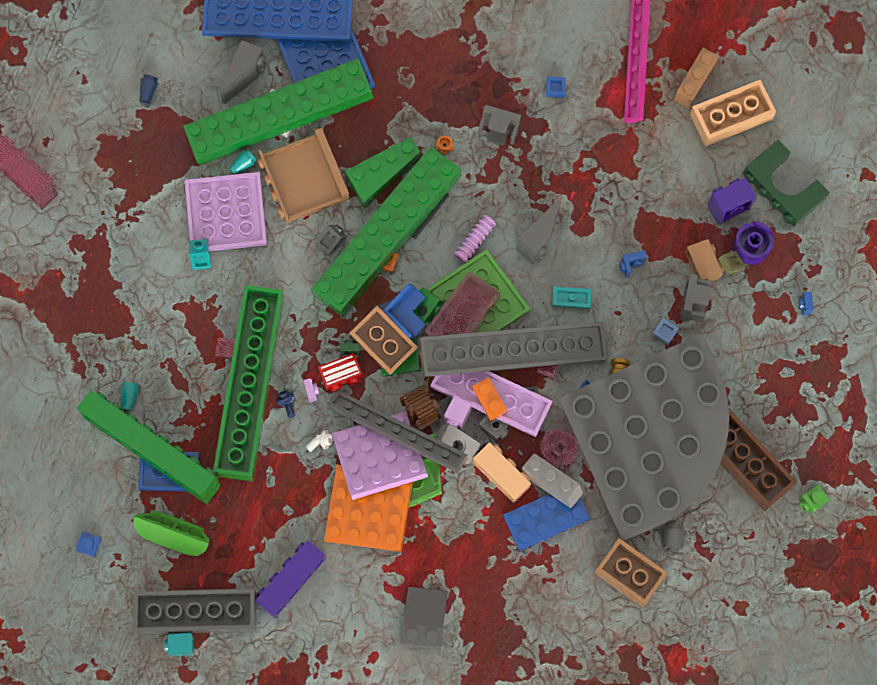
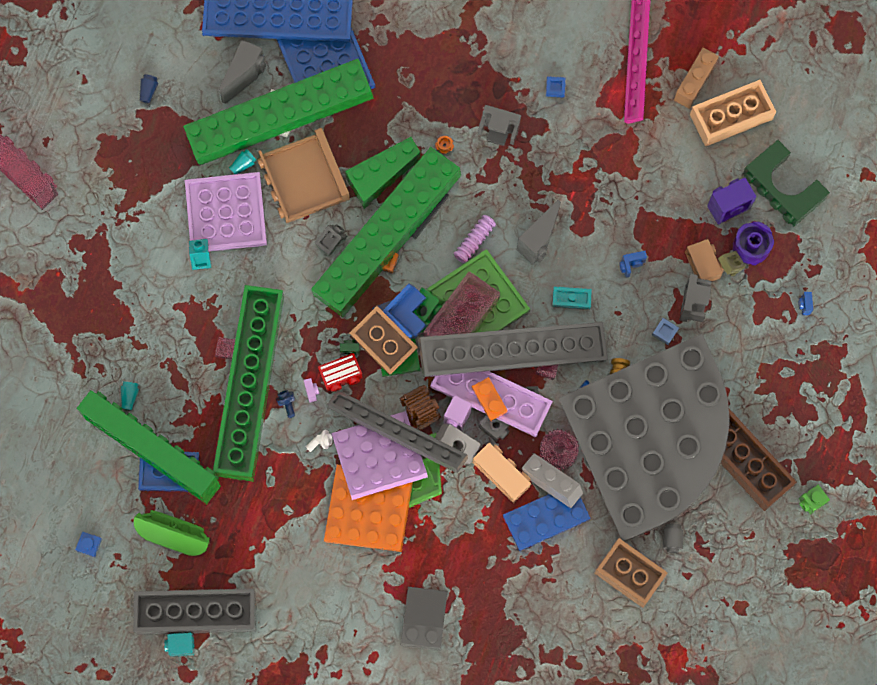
(290, 579): dark purple brick -> none

